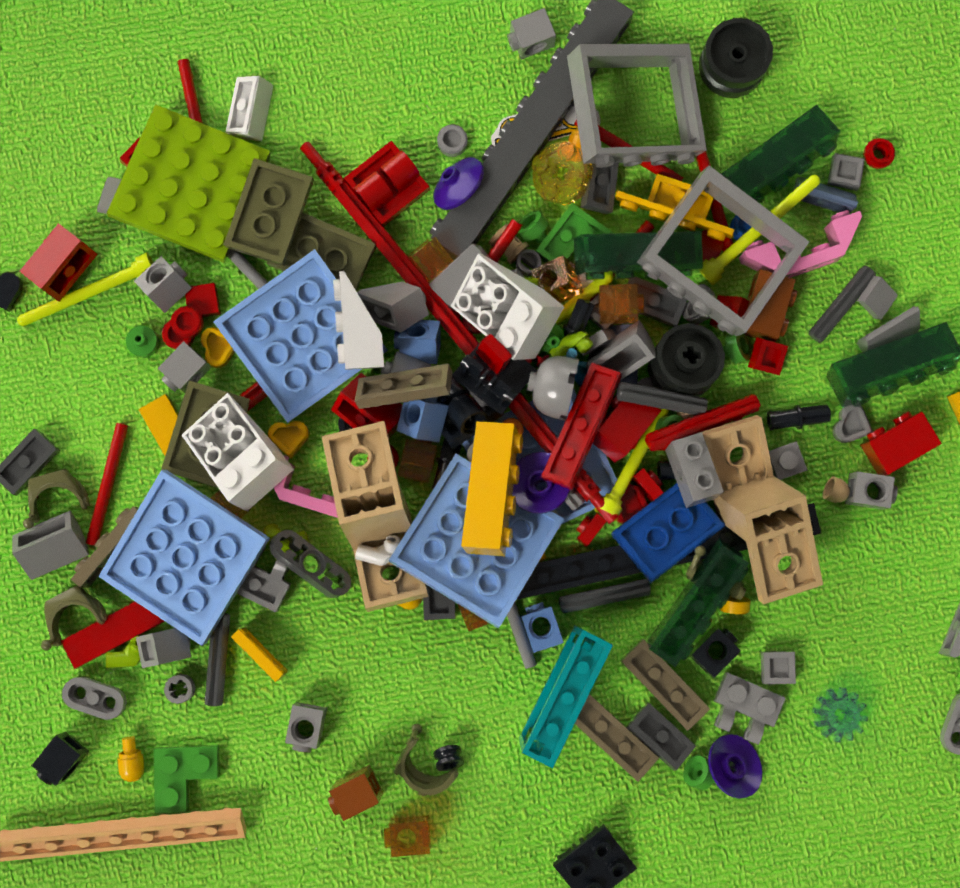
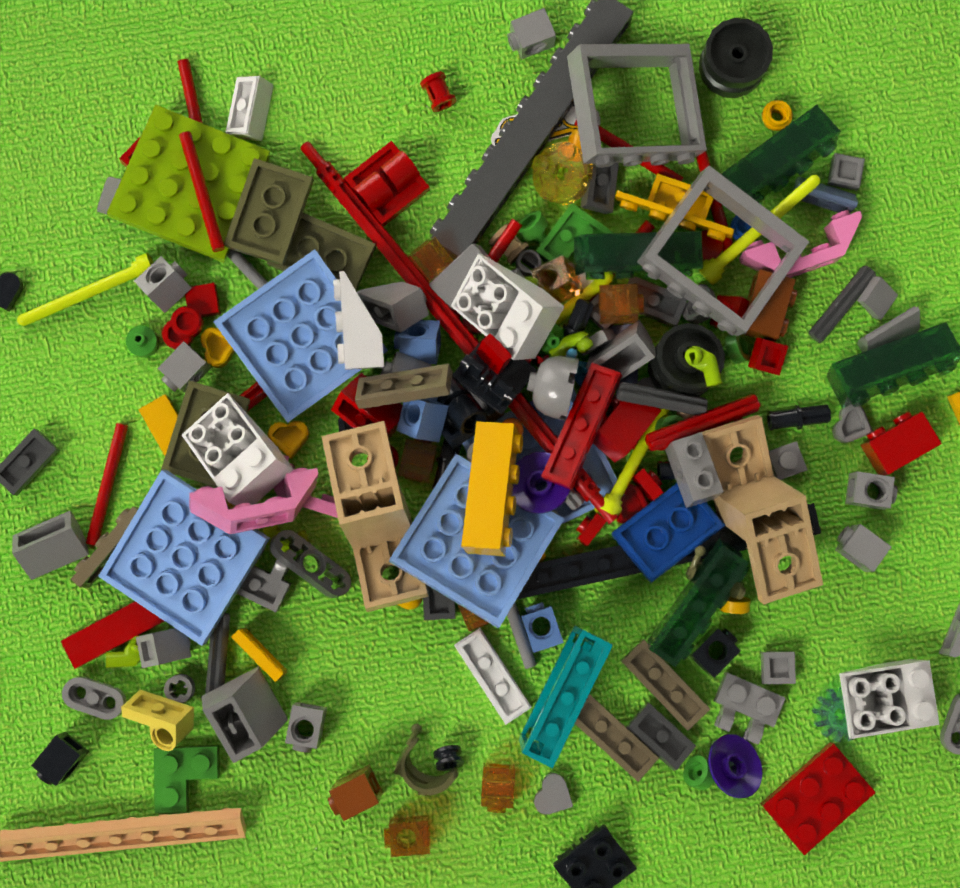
(55, 606): olive helmet -> none
(58, 262): brick -> none
(60, 478): olive helmet -> none
(130, 761): yellow cylinder -> none
(167, 718): none -> light yellow plate
(201, 191): none -> red bar
(211, 505): none -> bright pink slope
(244, 713): none -> light grey slope
(378, 556): white arm -> none
(438, 91): none -> red bush
(452, 140): light grey tile -> none
(458, 183): dark purple dish -> none
(492, 676): none -> white tile
(497, 787): none -> clear orange brick
(553, 795): none -> light grey tile
(604, 595): dark grey axle -> none
(705, 362): none -> lime arm
(779, 107): none -> yellow plate
(817, 798): none -> red plate
(836, 490): tan hinge -> none
(862, 547): none -> light grey brick
(884, 147): red plate -> none
(889, 698): none -> white slope

